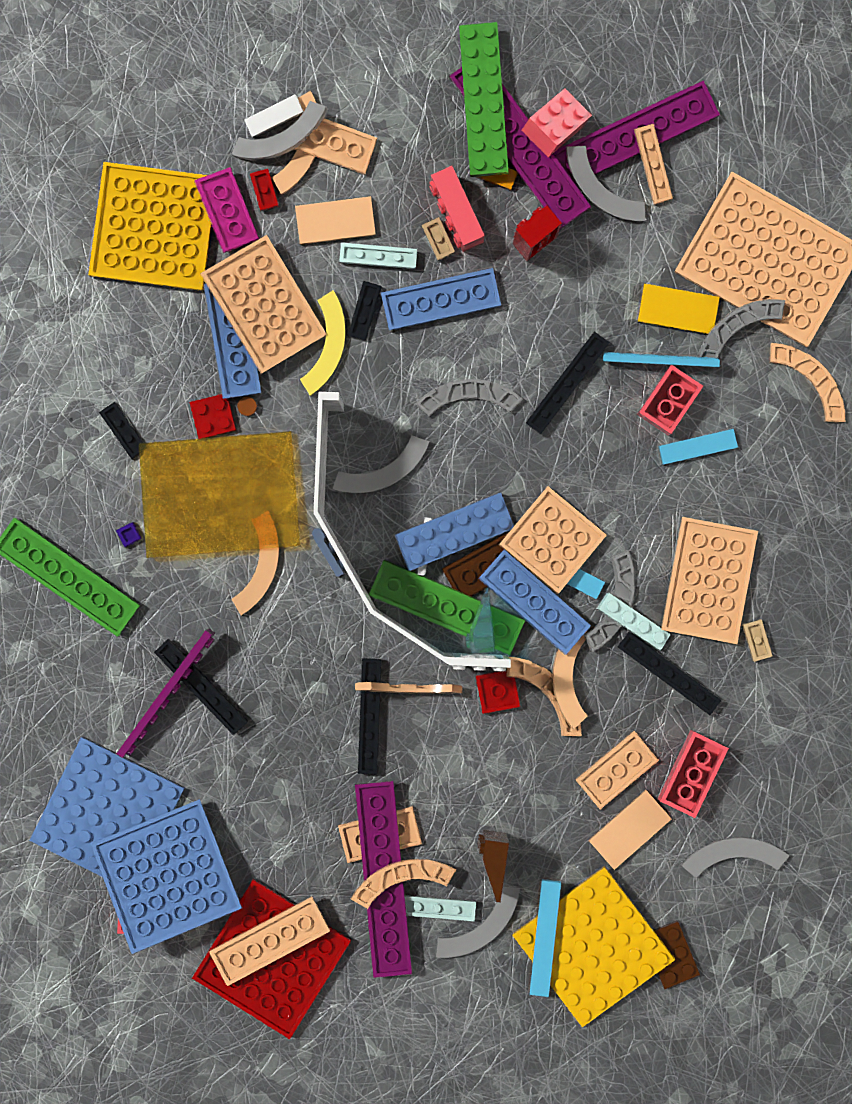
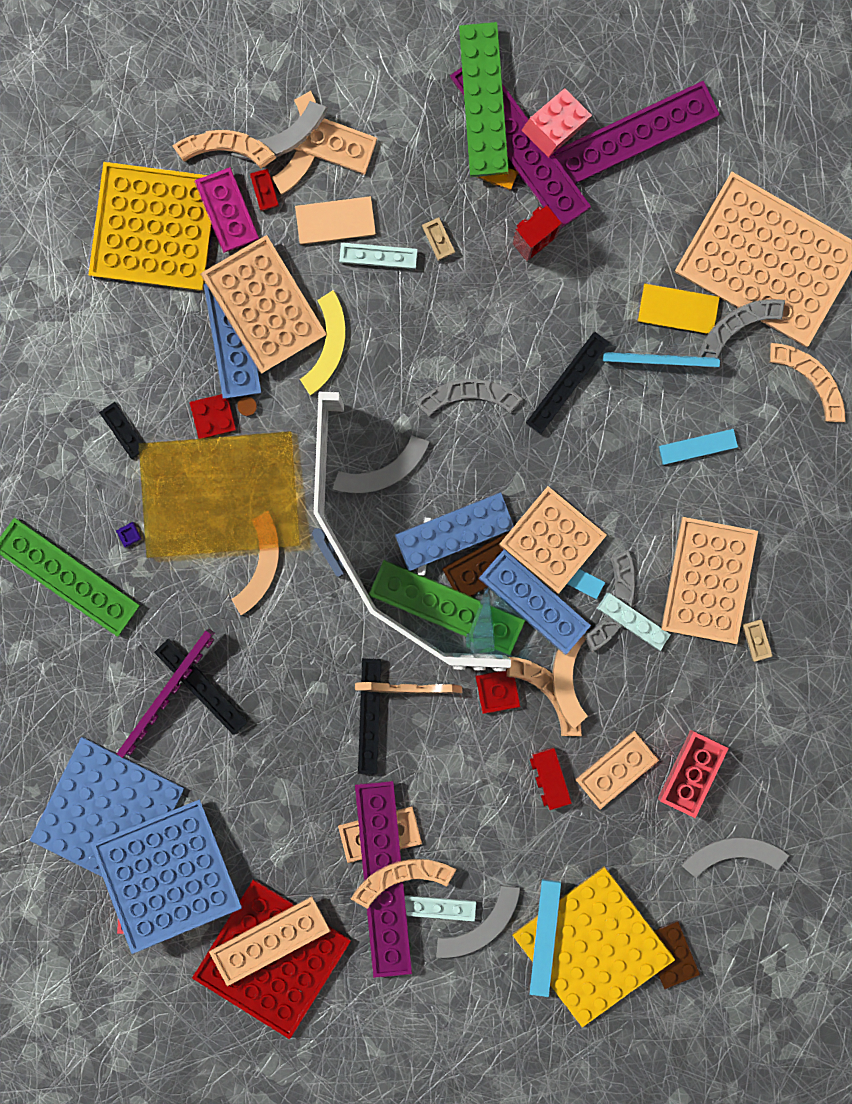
(227, 141): none -> light nougat tile
(274, 116): white tile -> none
(364, 311): black tile -> none
(441, 299): medium blue plate -> none
(457, 209): coral brick -> none
(494, 851): reddish brown slope -> none
(550, 778): none -> red brick
(596, 192): light grey tile -> none
(630, 829): light nougat tile -> none
(653, 164): light nougat tile -> none
(669, 673): black plate -> none
(670, 400): coral brick -> none

